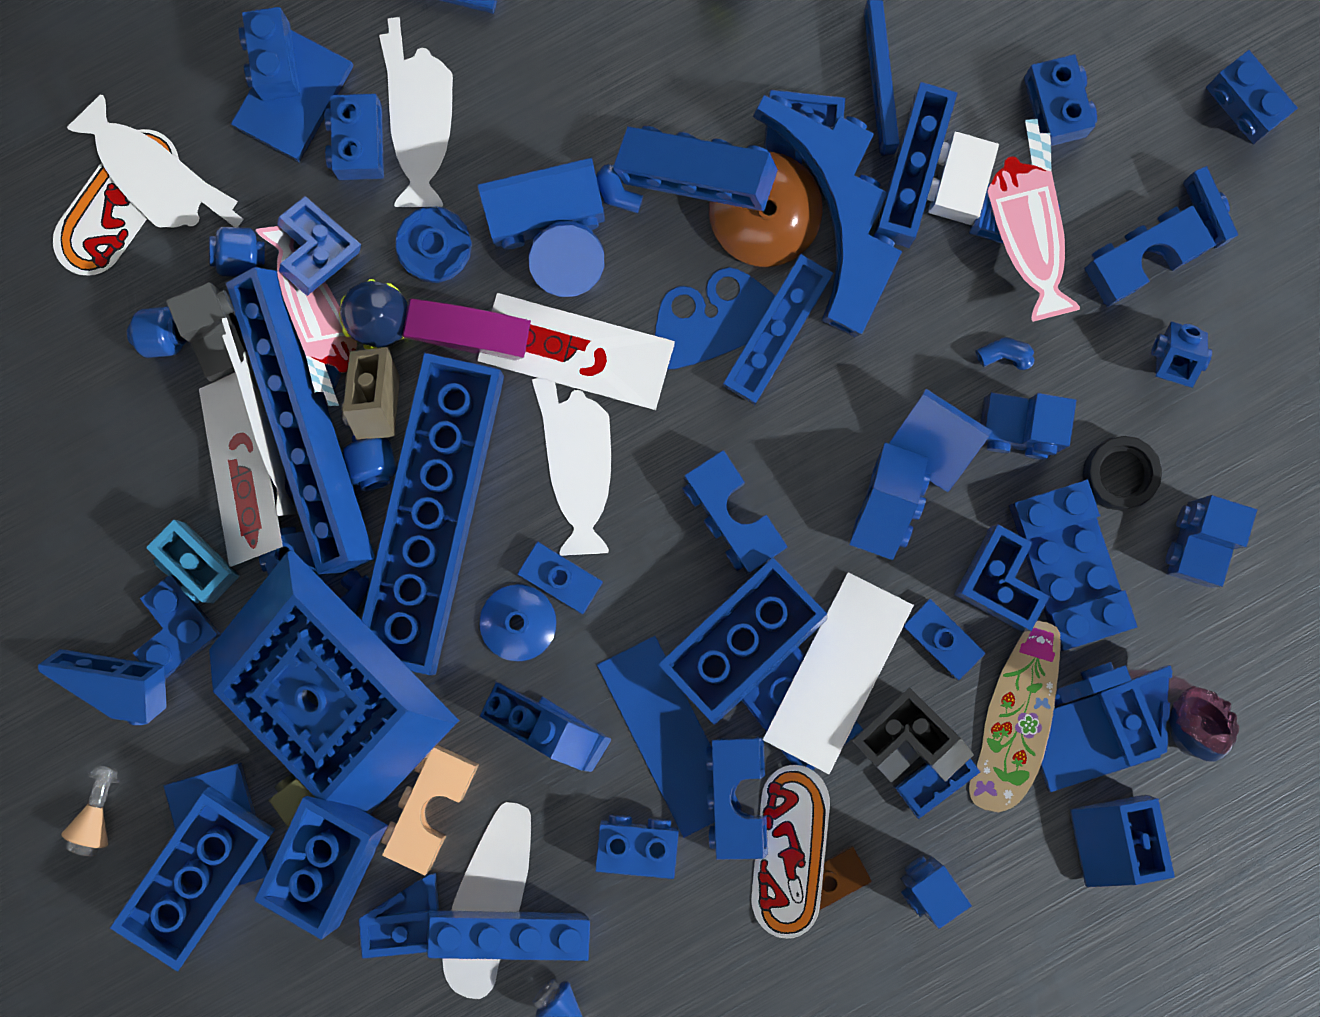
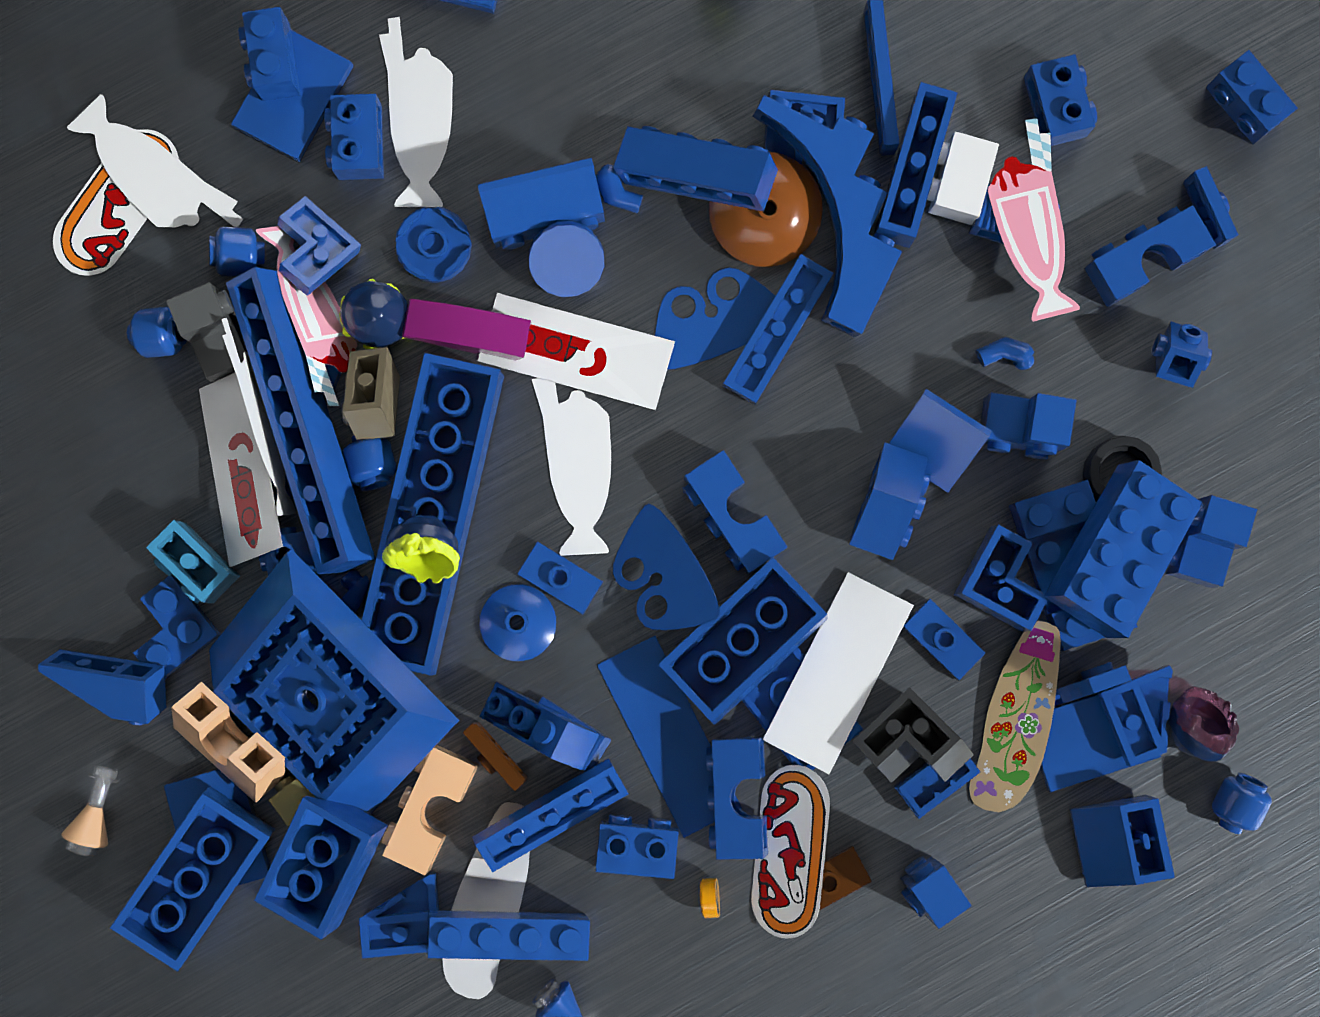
(209, 727): none -> light nougat arch
(422, 549): none -> neon yellow hair
(494, 757): none -> reddish brown plate
(550, 815): none -> blue plate
(683, 582): none -> blue piece
(709, 898): none -> light orange tile
(1123, 550): none -> blue brick
(1241, 803): none -> blue head

